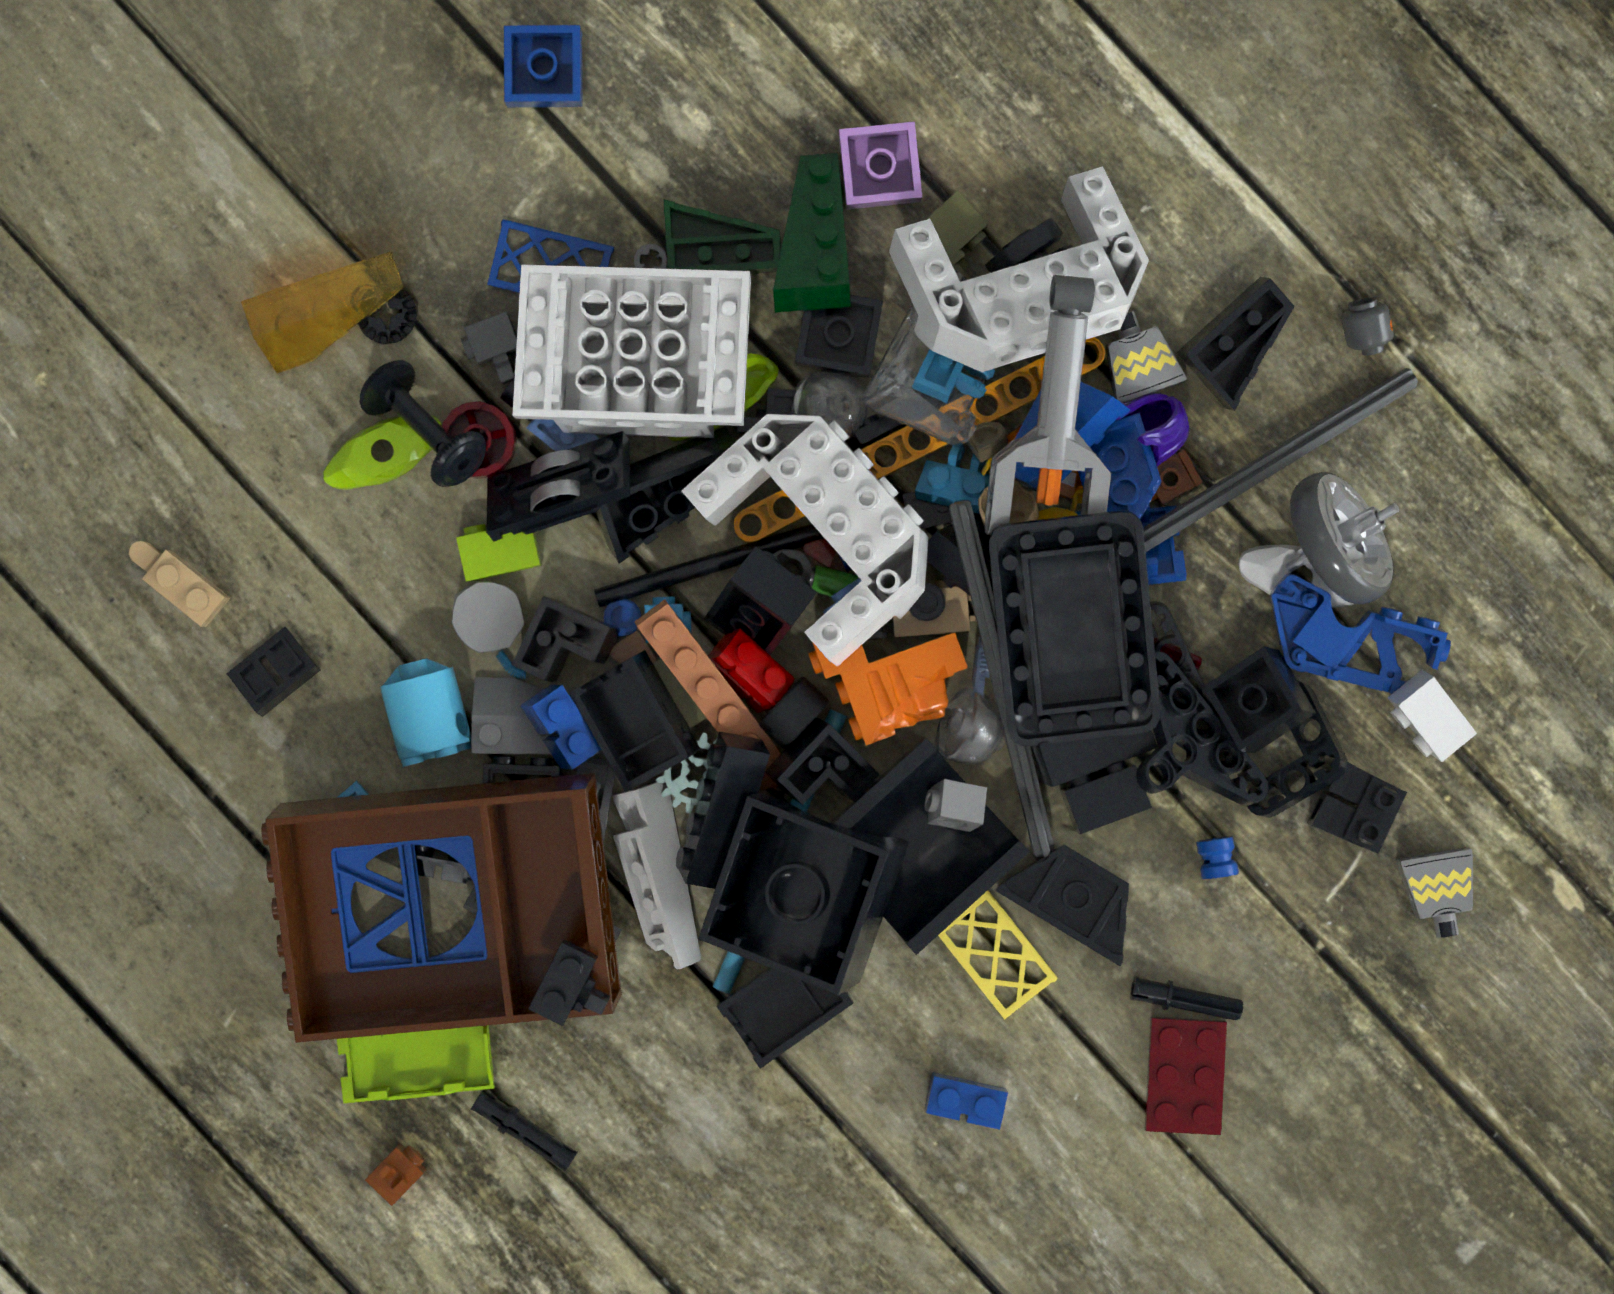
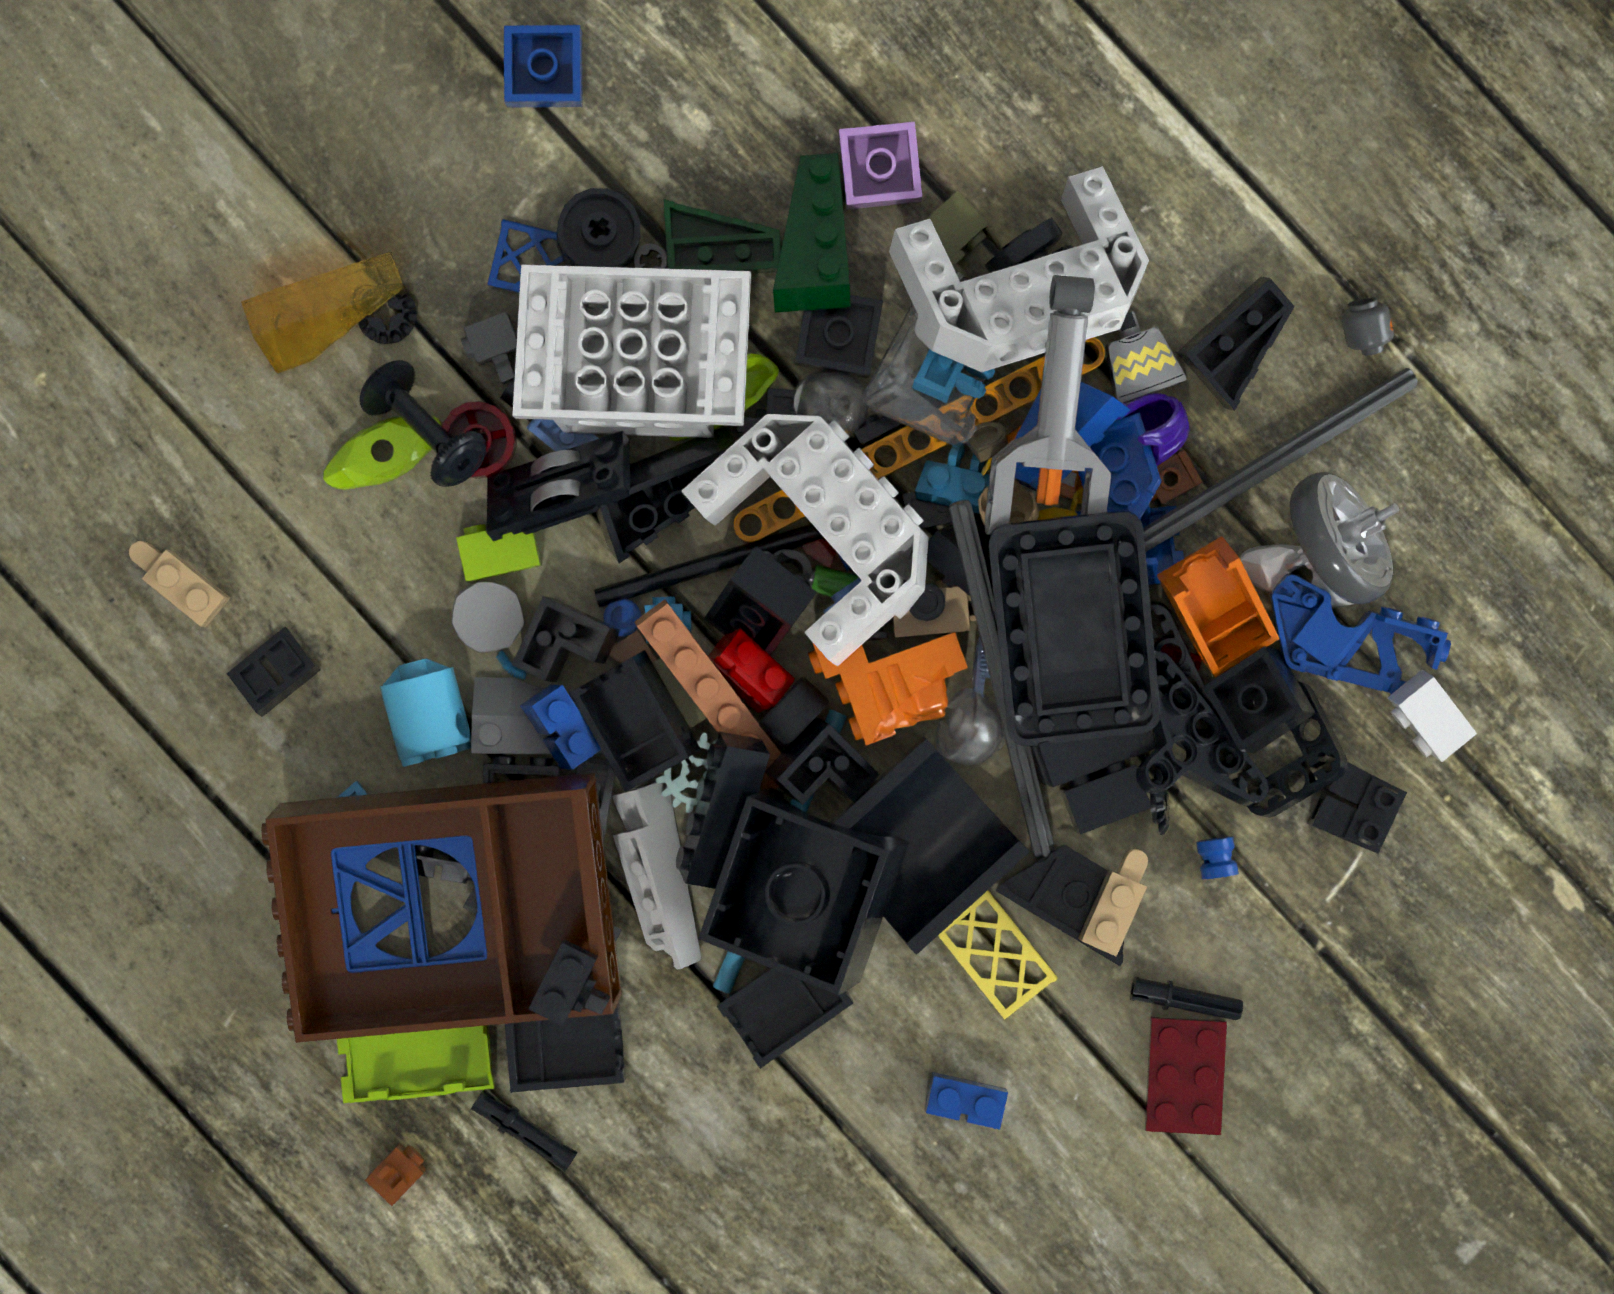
(565, 1056): none -> black piece
(602, 211): none -> black wheel
(956, 805): light grey brick -> none
(1116, 904): none -> tan brick
(1160, 805): none -> black gear
(1218, 606): none -> orange piece
(1439, 886): light grey torso -> none

